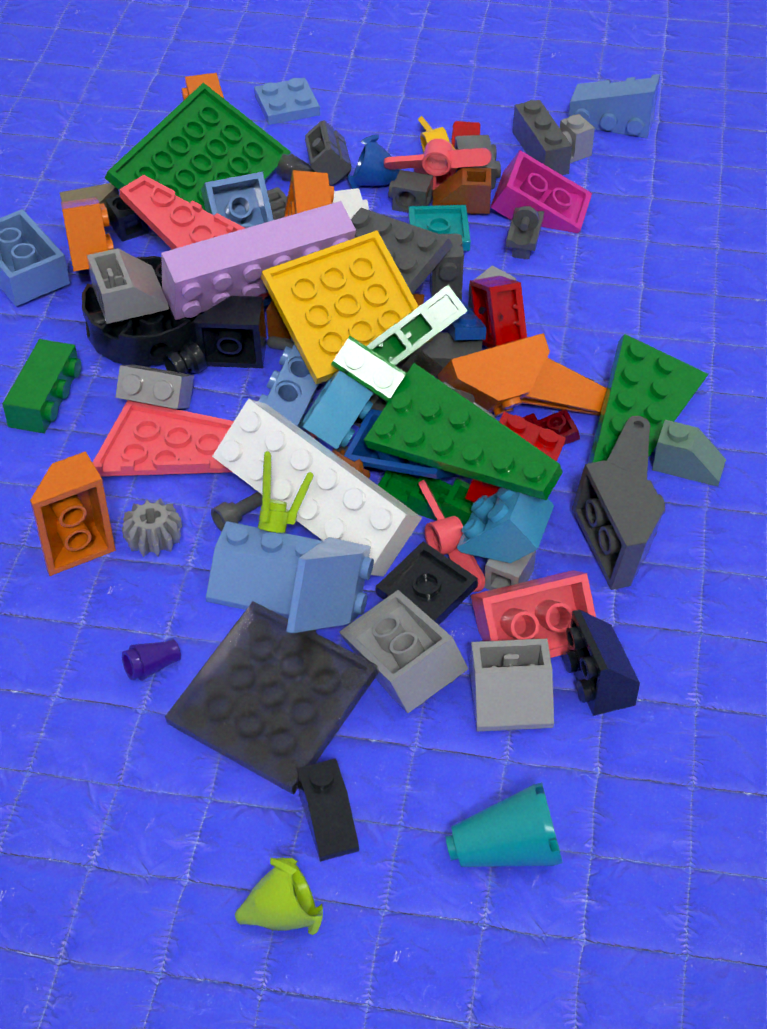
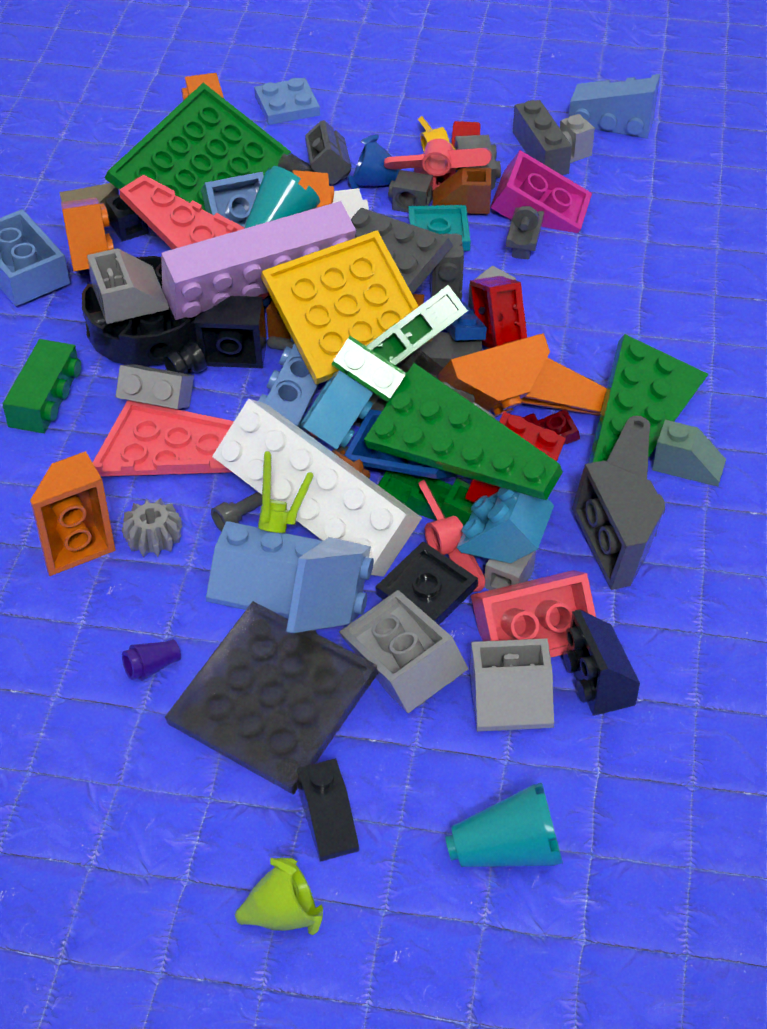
(280, 197): none -> teal cone

